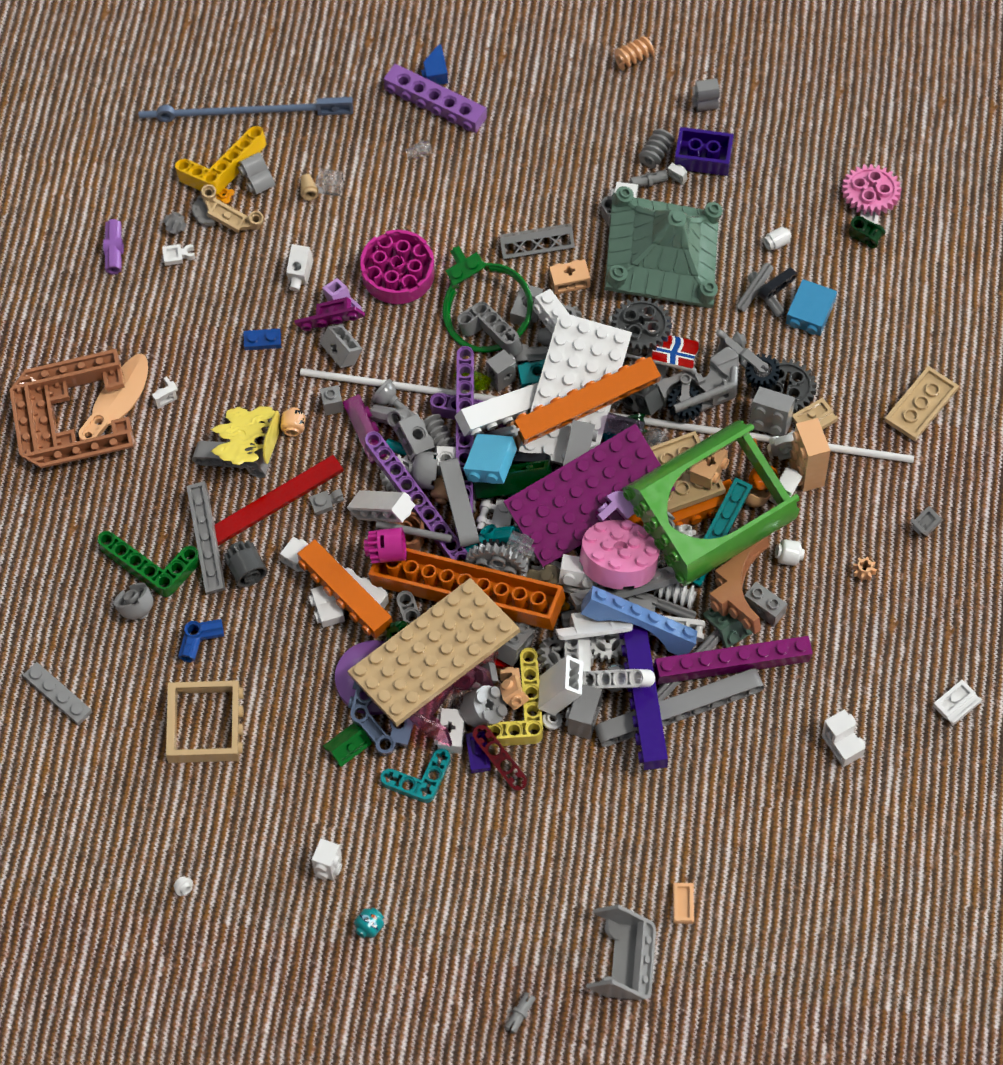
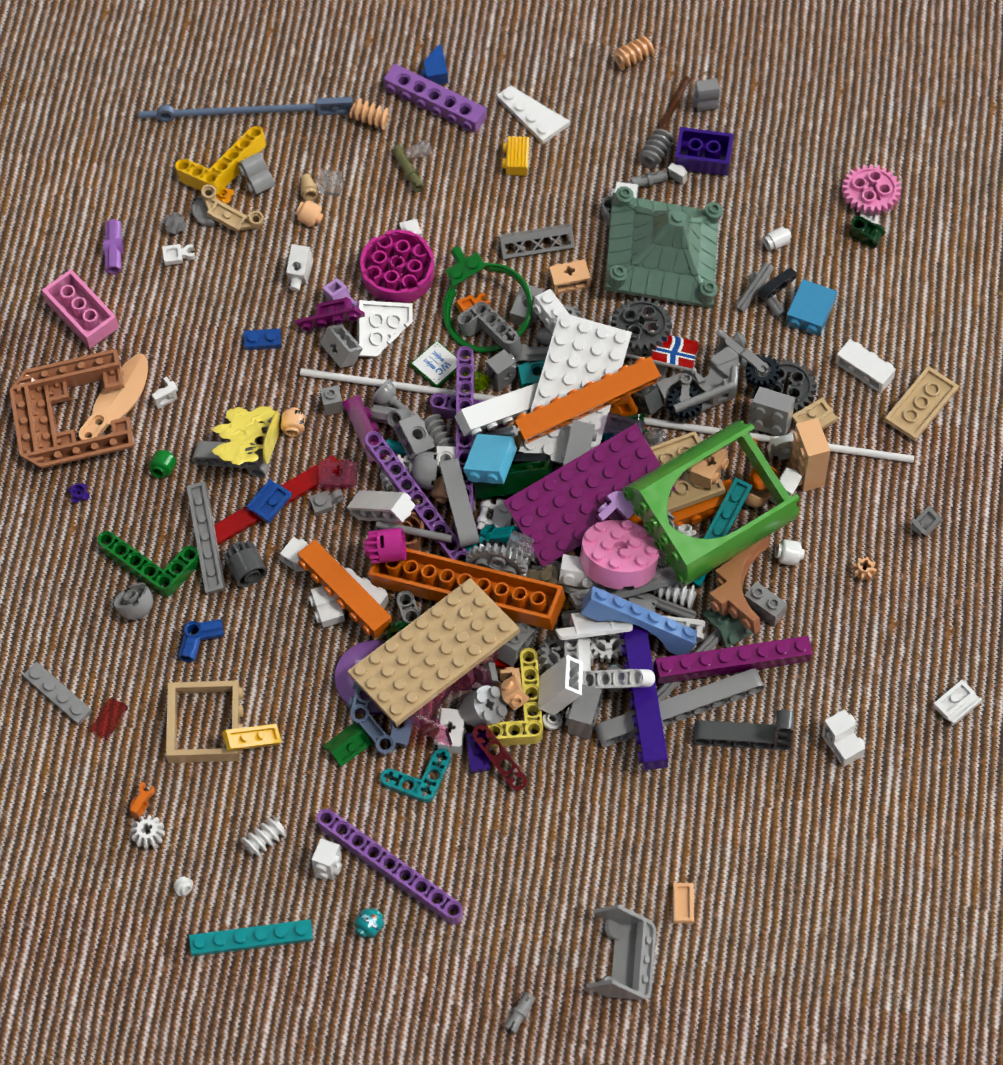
(79, 488): none -> dark purple plate
(80, 308): none -> bright pink brick
(109, 718): none -> clear red tile
(139, 832): none -> white gear
(140, 803): none -> orange plate
(162, 464): none -> green head
(251, 737): none -> yellow plate
(251, 938): none -> teal plate
(263, 836): none -> white piece
(269, 501): none -> blue plate
(309, 213): none -> light nougat head
(328, 479): none -> clear pink brick
(370, 114): none -> light nougat piece
(381, 324): none -> white plate
(394, 874): none -> medium lavender beam
(410, 173): none -> olive pin
(411, 225): none -> white plate
(436, 364): none -> white tile
(466, 302): none -> orange plate
(516, 155): none -> yellow brick
(533, 115): none -> white wing
(624, 407): none -> orange plate
(674, 103): none -> reddish brown bar
(747, 734): none -> dark grey beam
(865, 365): none -> white brick

